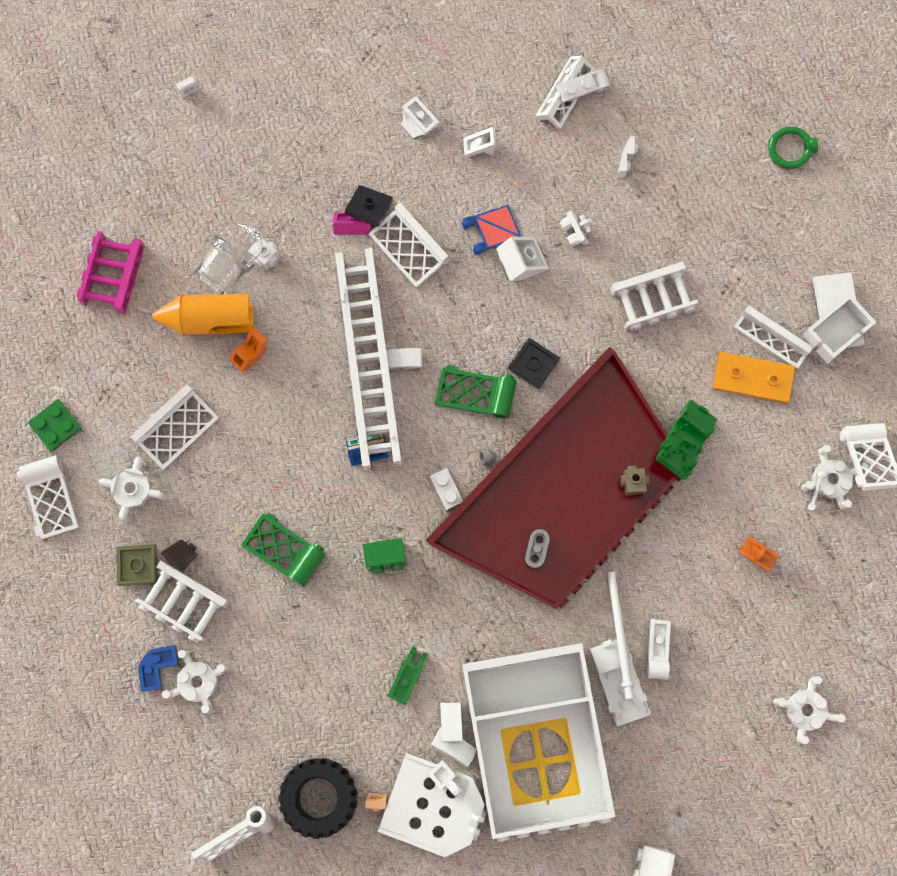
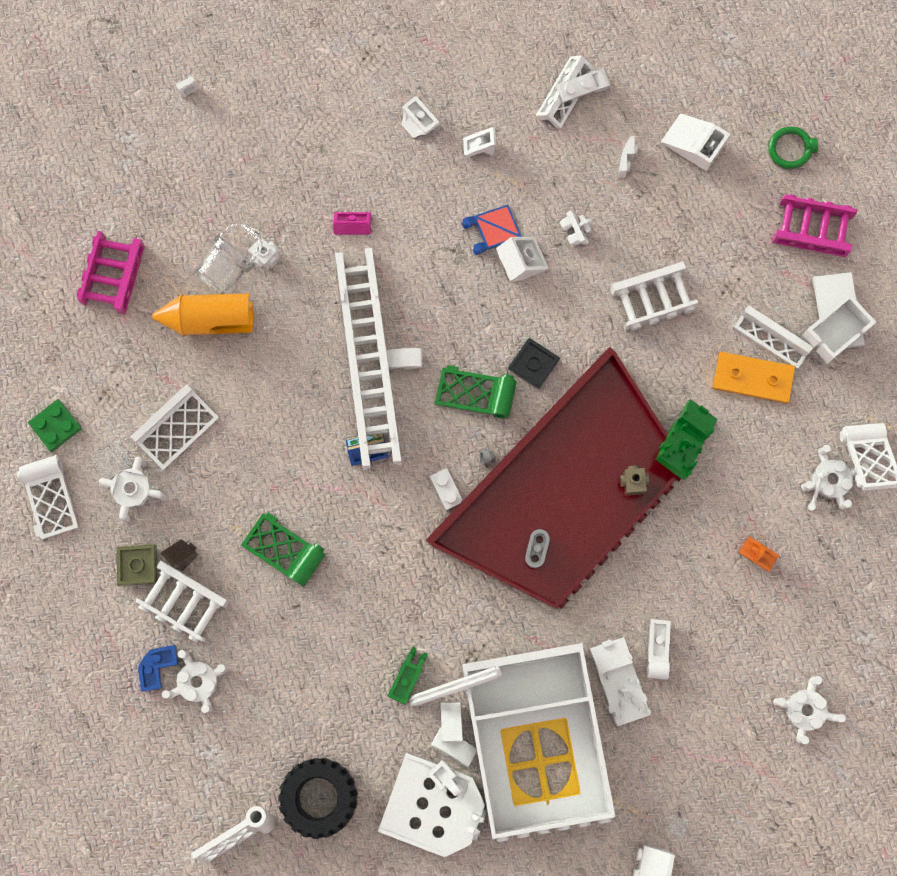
(250, 351): orange brick -> none
(368, 205): black plate -> none
(376, 802): light nougat plate -> none
(385, 555): green brick -> none
(418, 232): white fence -> none
(455, 686): none -> white axle
(627, 685): white bar -> none
(696, 140): none -> white slope
(820, 243): none -> dark pink fence

